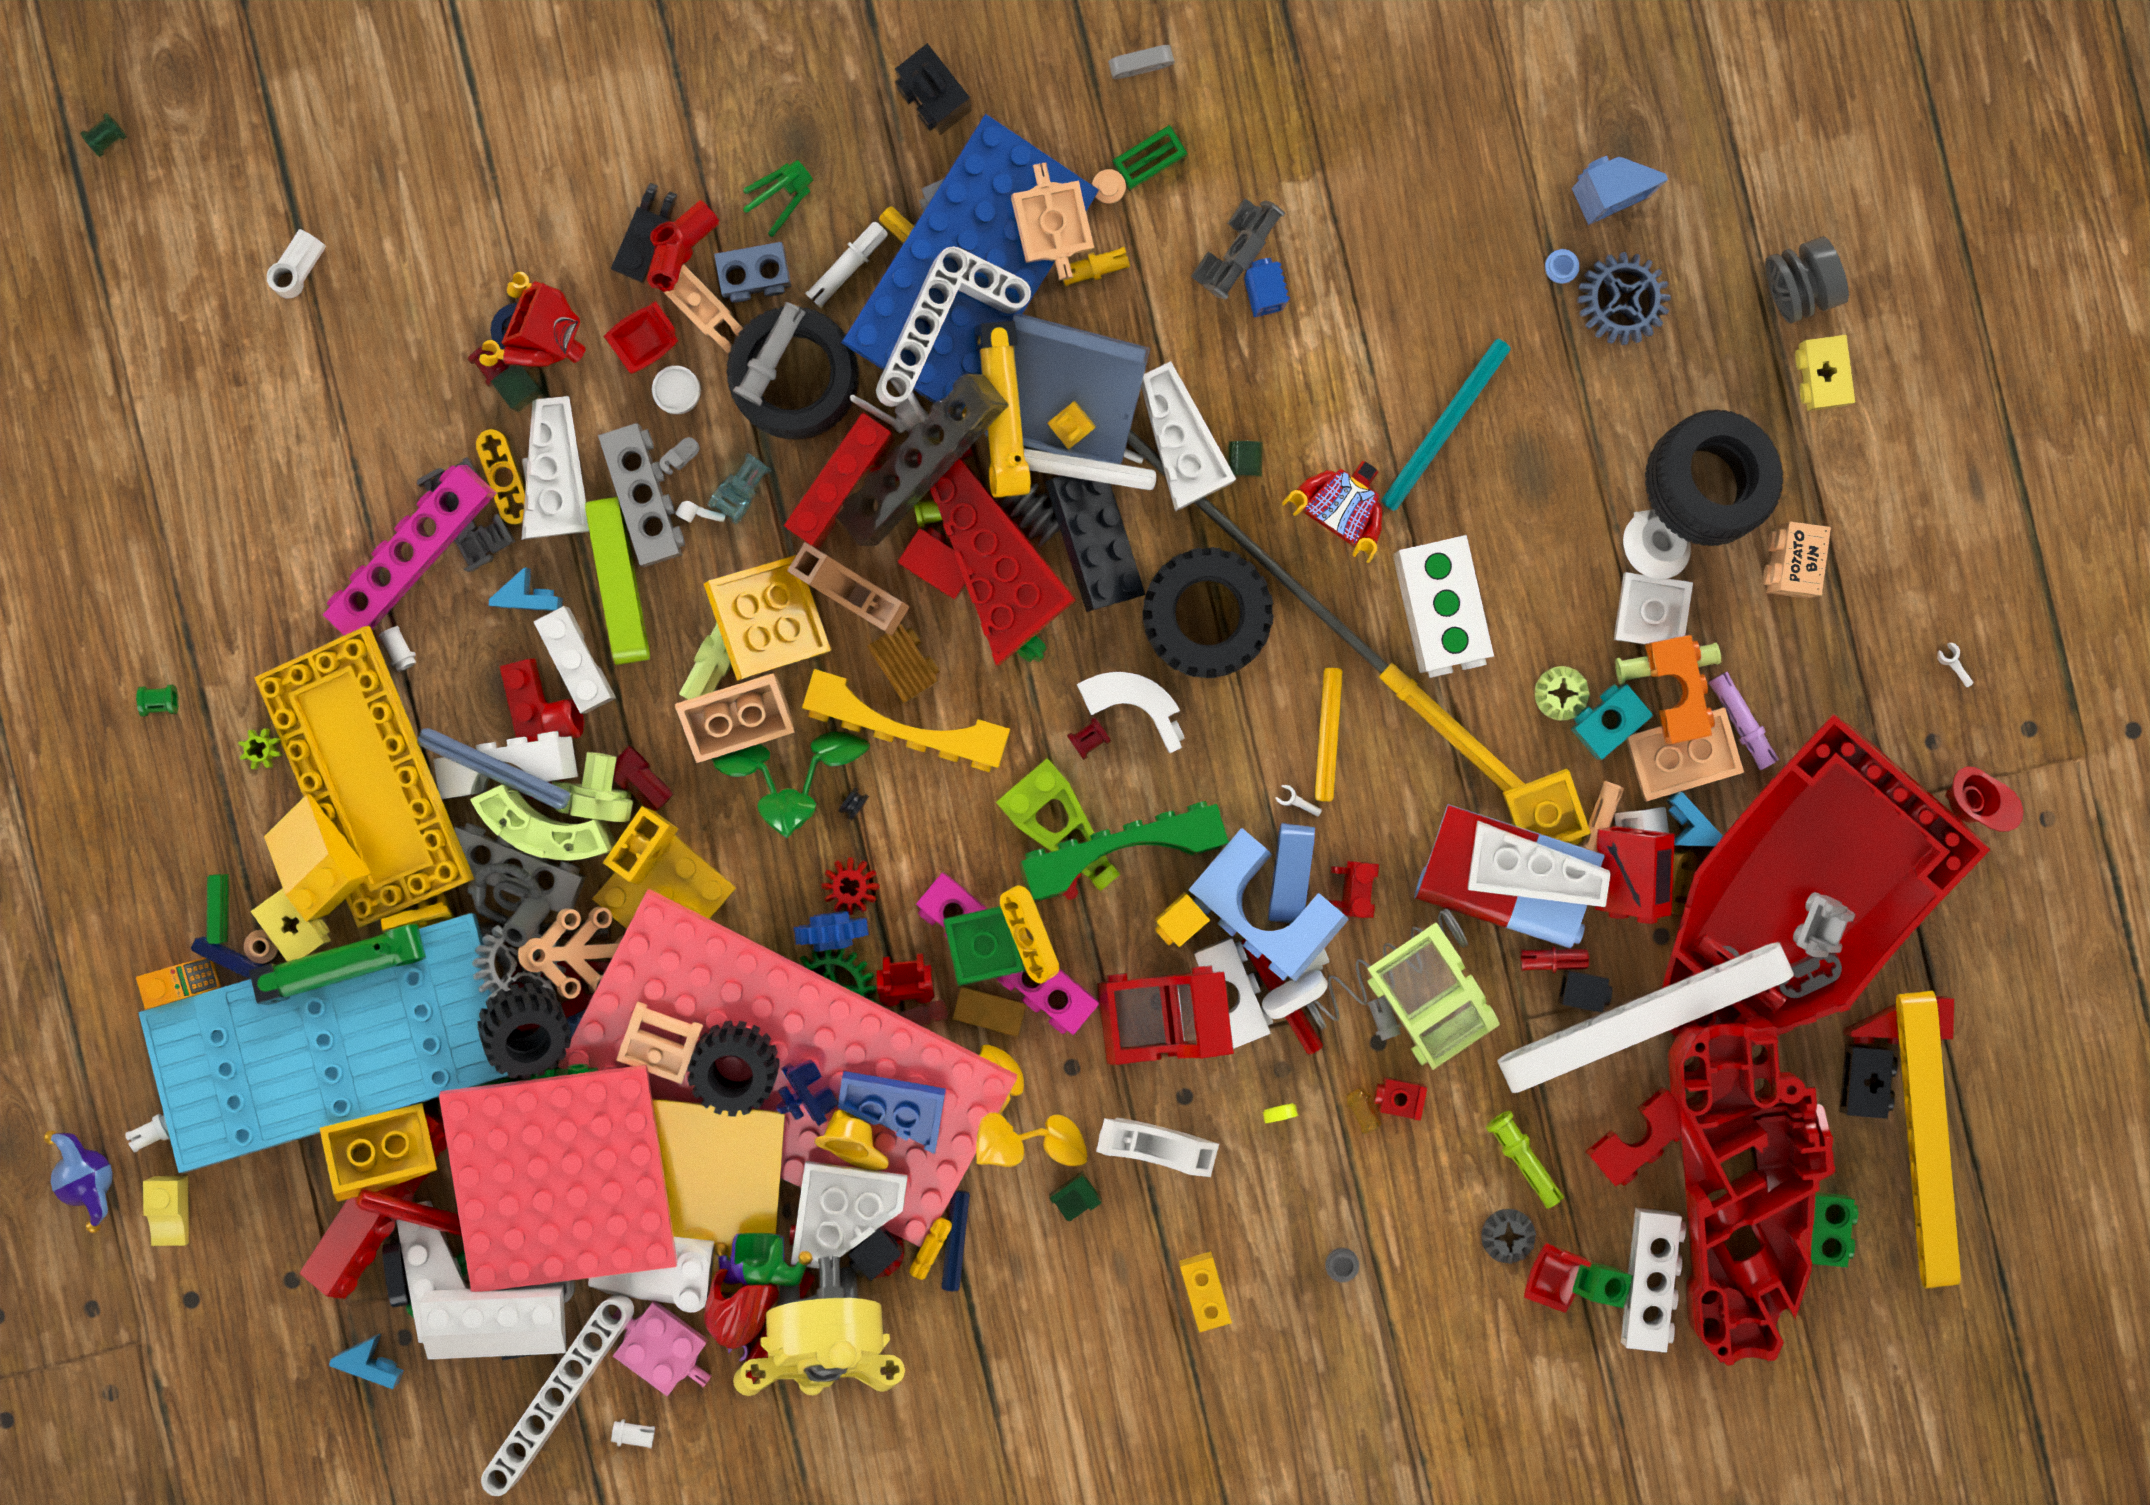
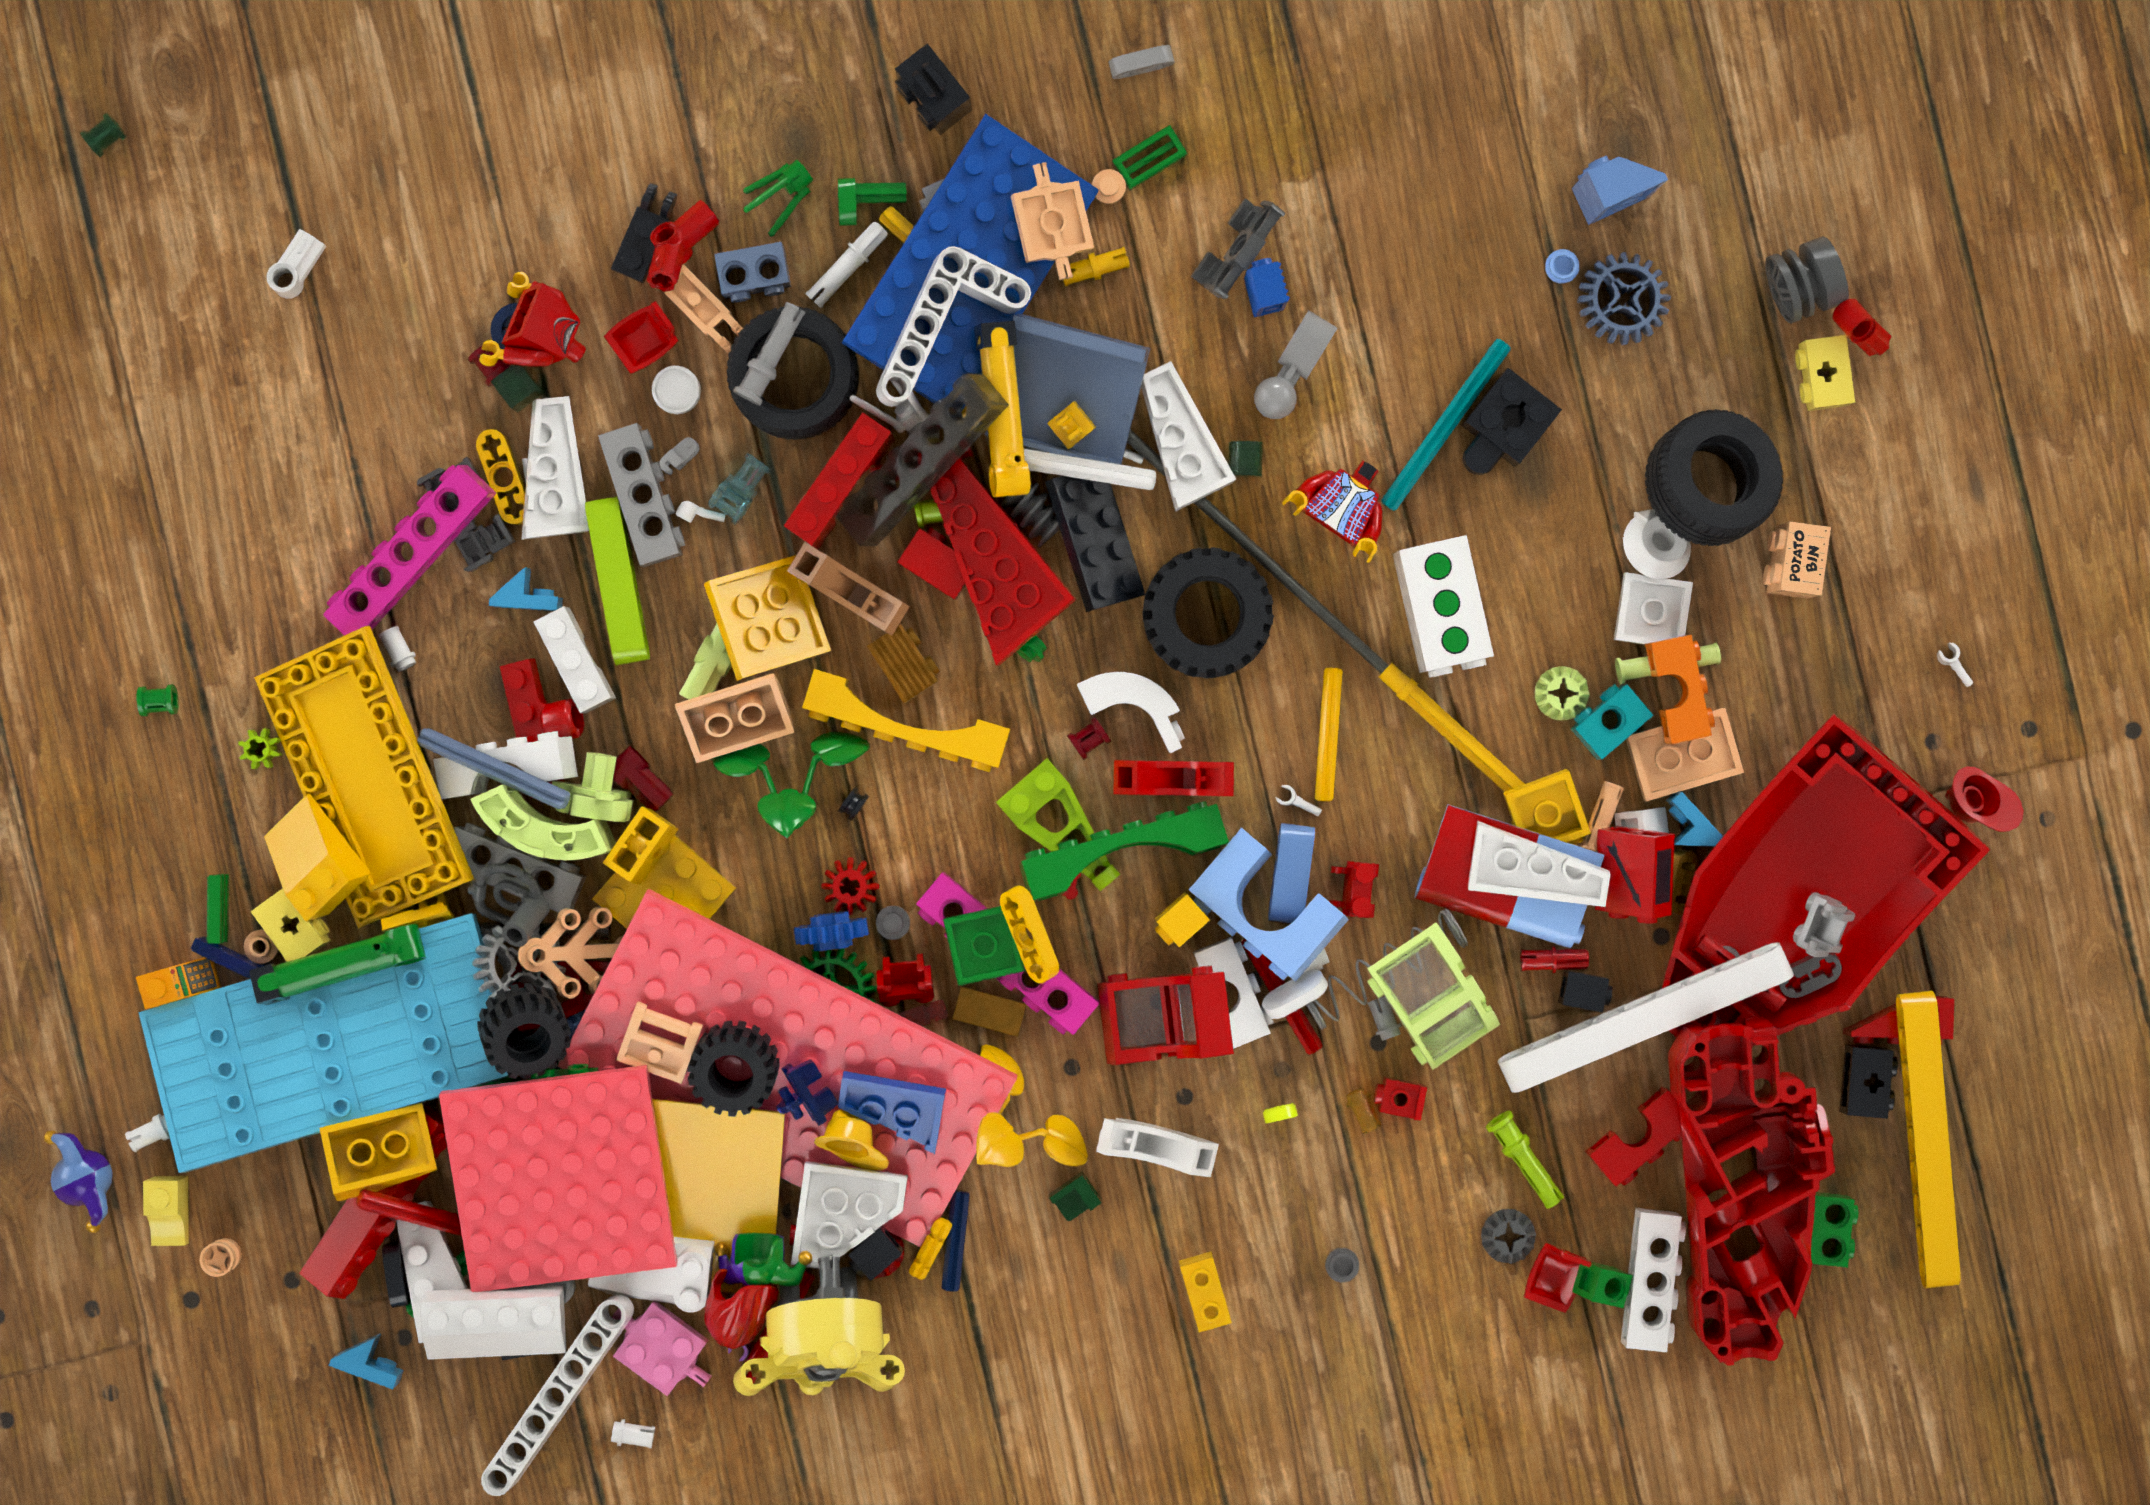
(214, 1260): none -> light nougat wheel
(853, 193): none -> green piece
(893, 922): none -> flat silver plate
(1173, 778): none -> red arch
(1276, 395): none -> light grey beam
(1506, 423): none -> black brick
(1750, 732): lavender pin -> none
(1861, 327): none -> red piece

